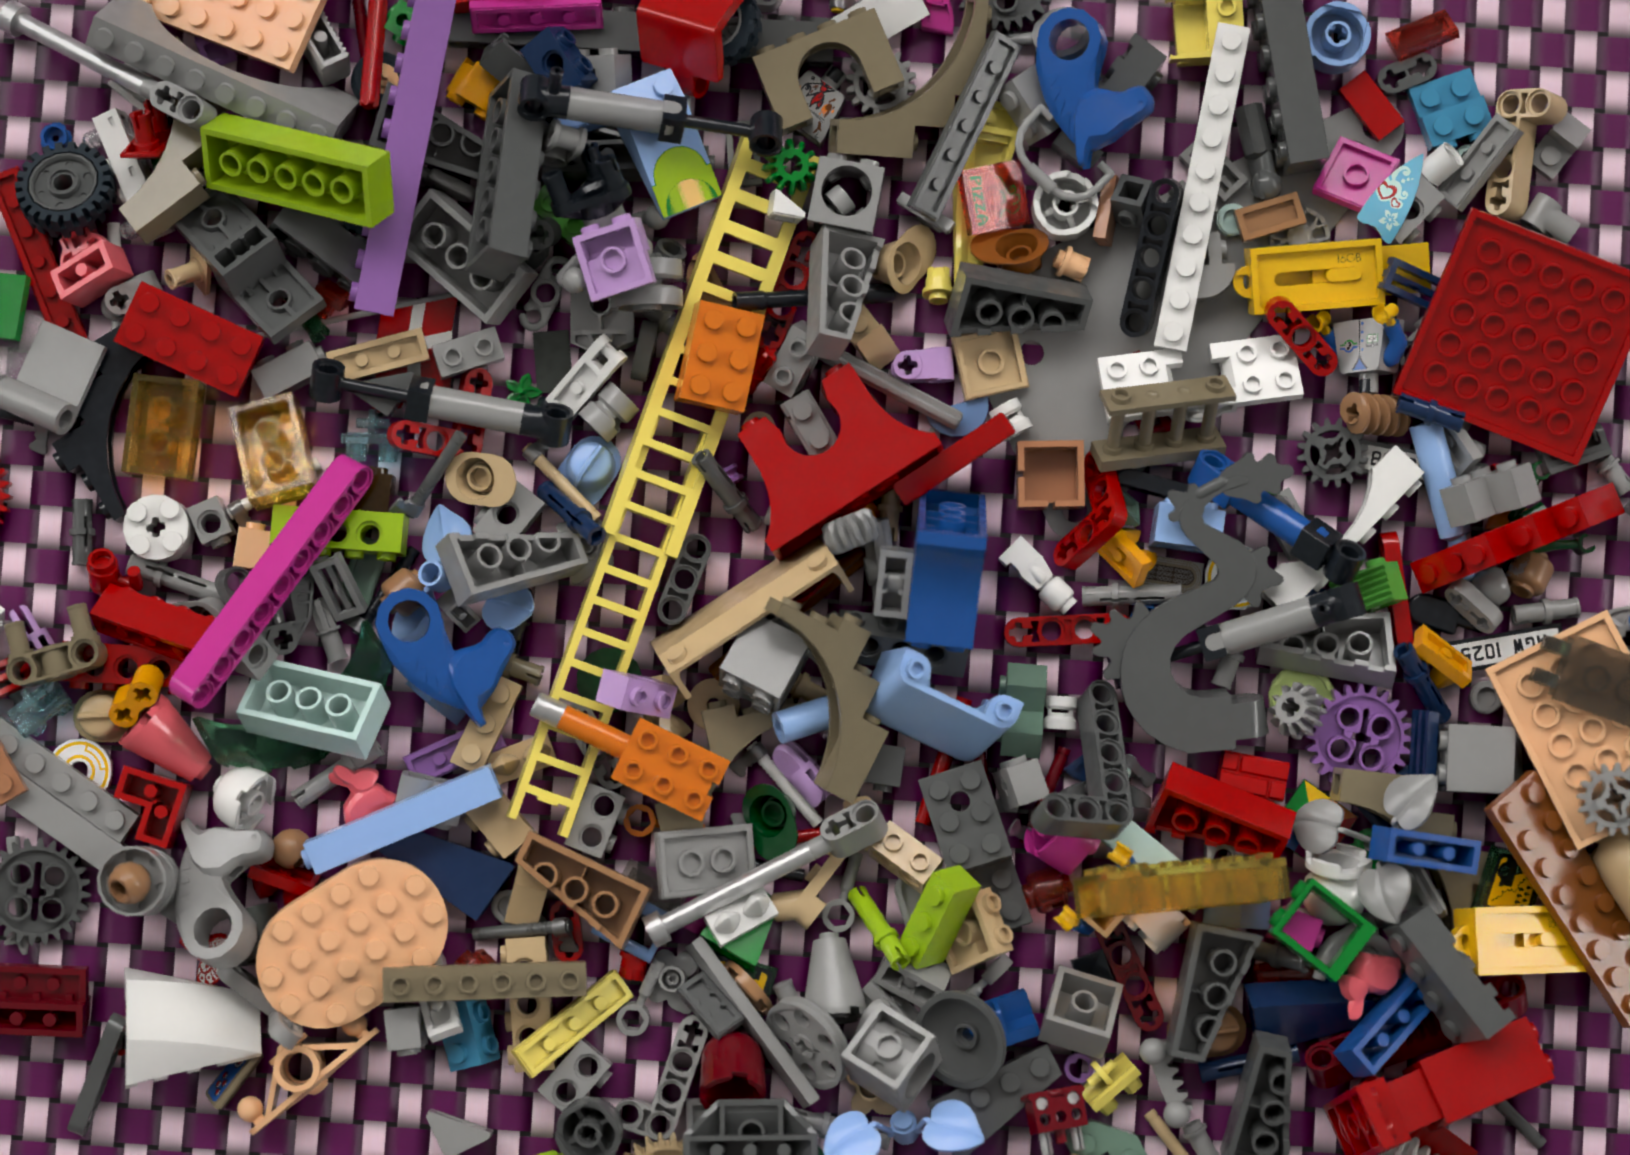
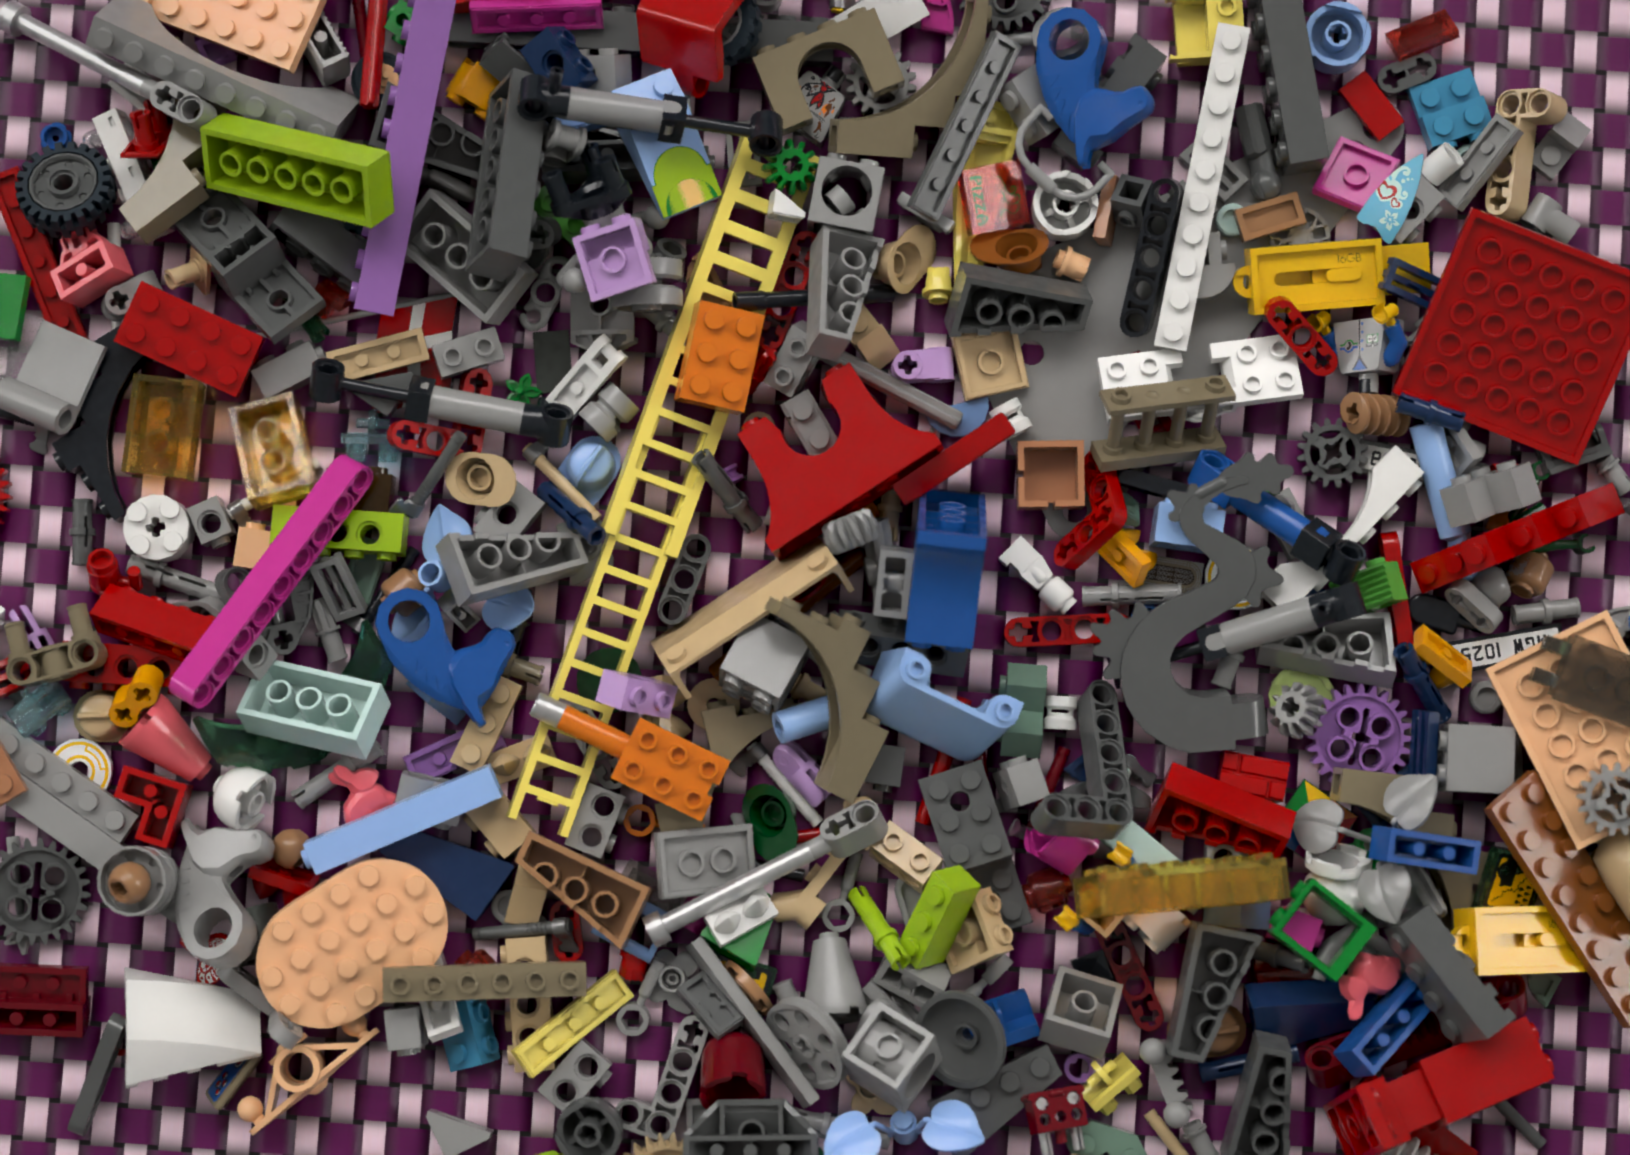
(645, 350): dark grey beam -> none
(1543, 986): none -> sand green tile

